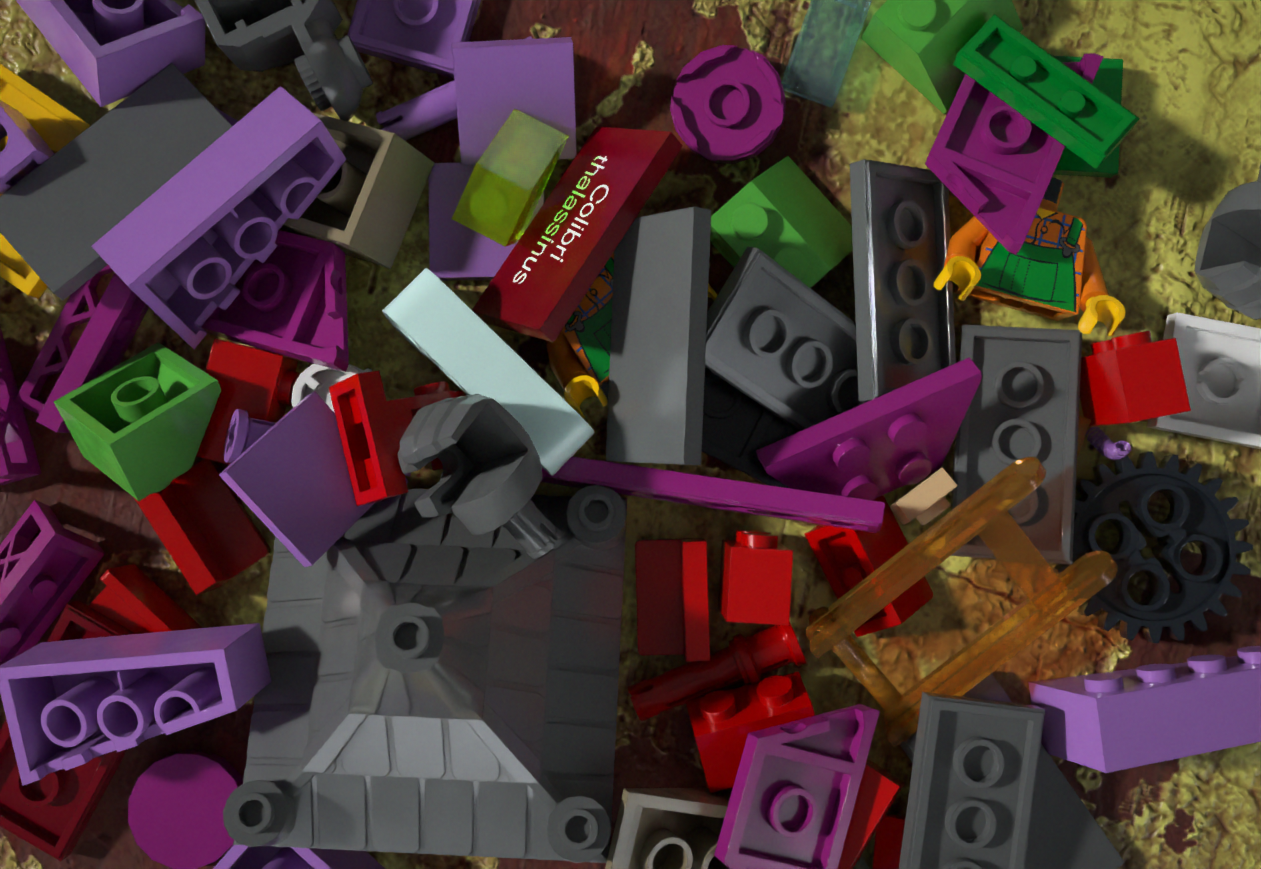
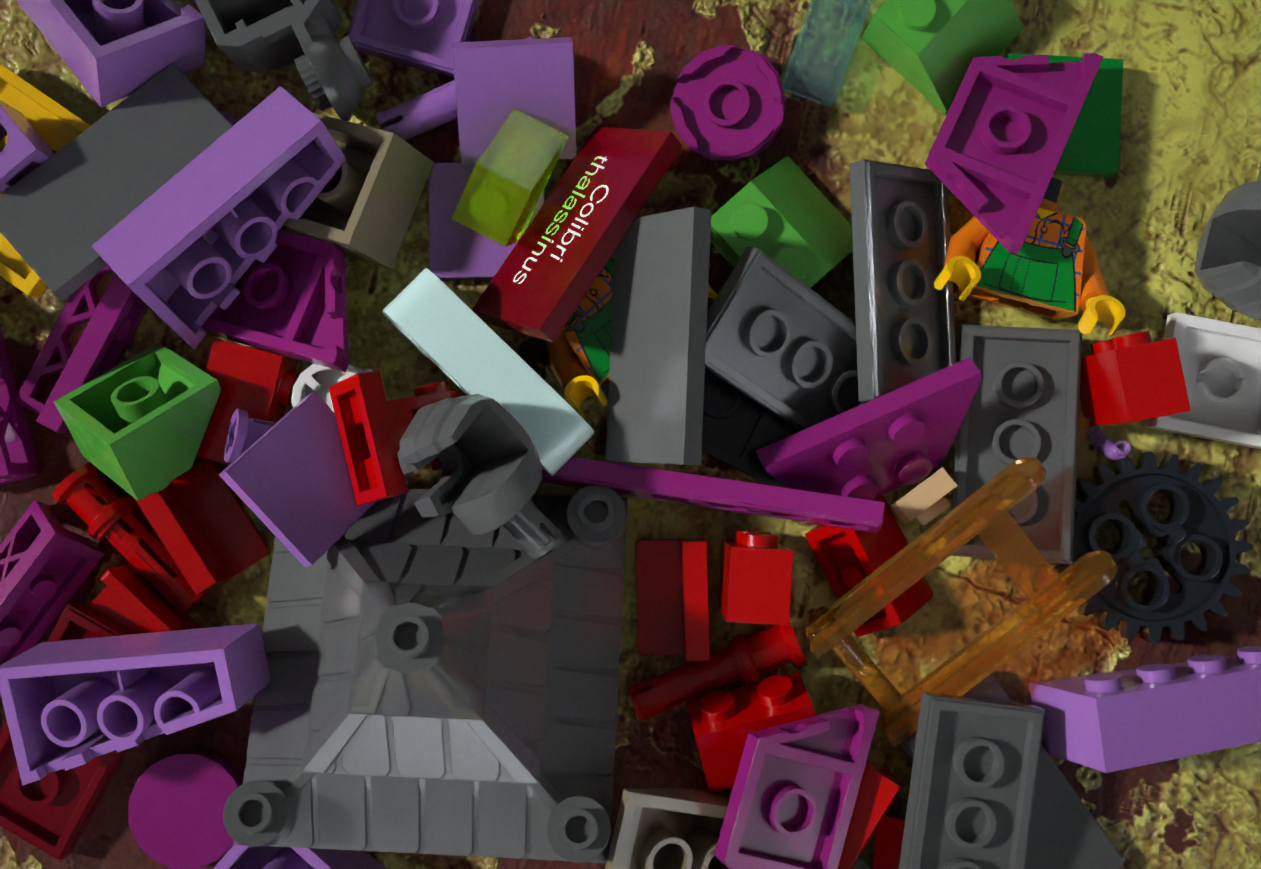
(114, 521): none -> red pin
(1045, 91): green tile -> none

